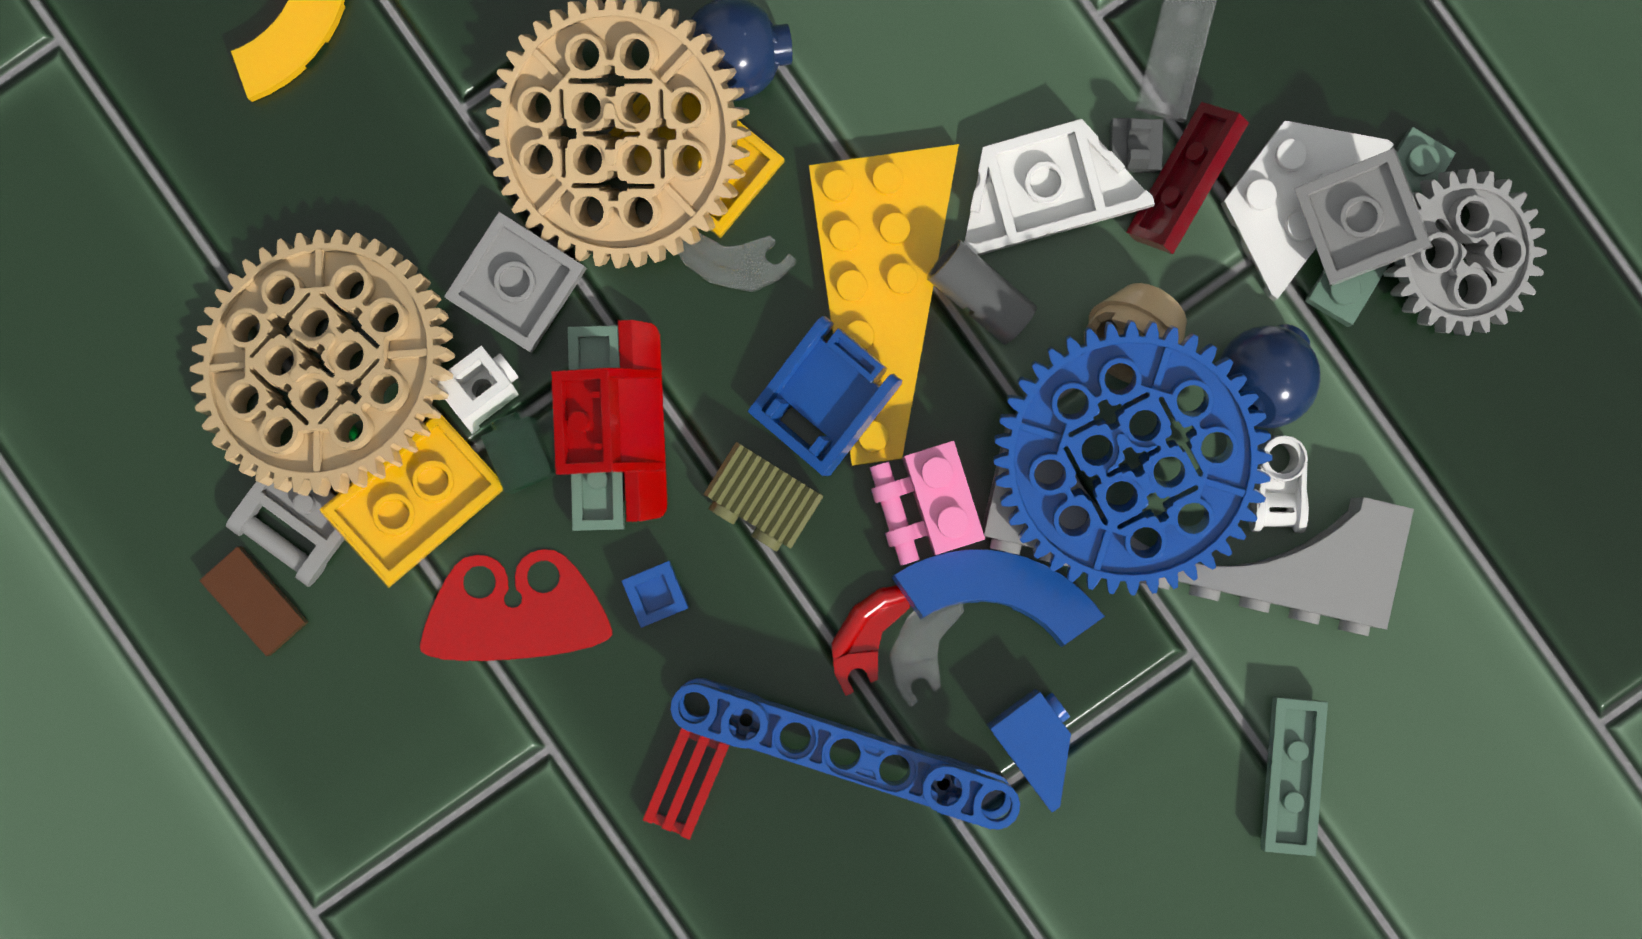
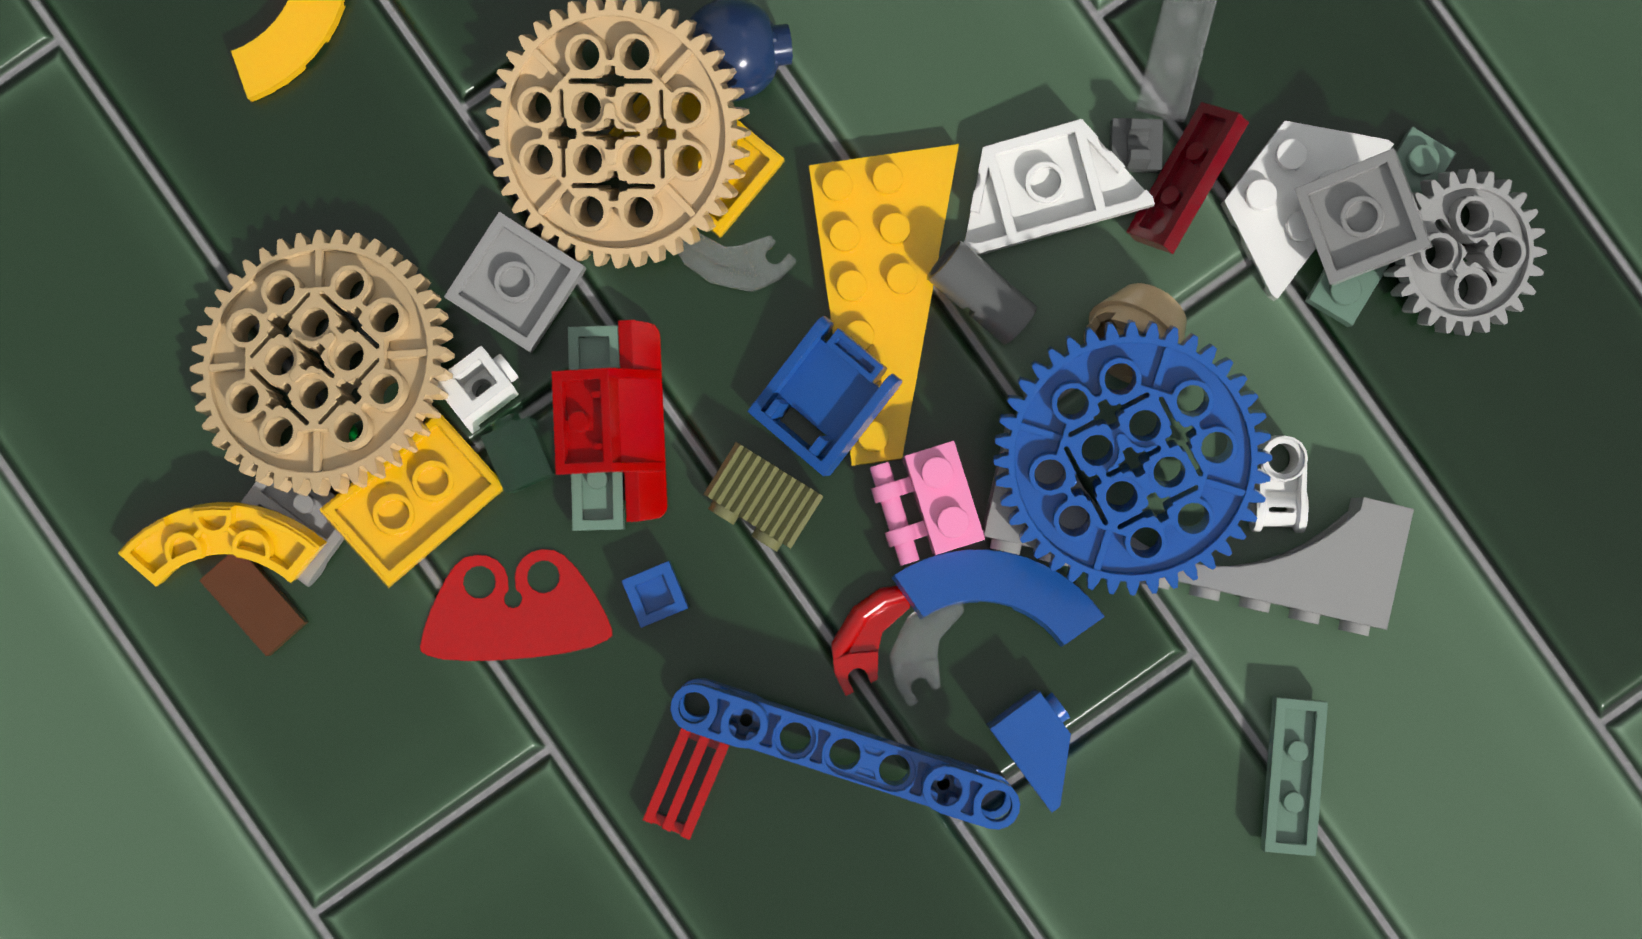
(222, 529): none -> yellow tile
(1278, 369): dark blue brick -> none

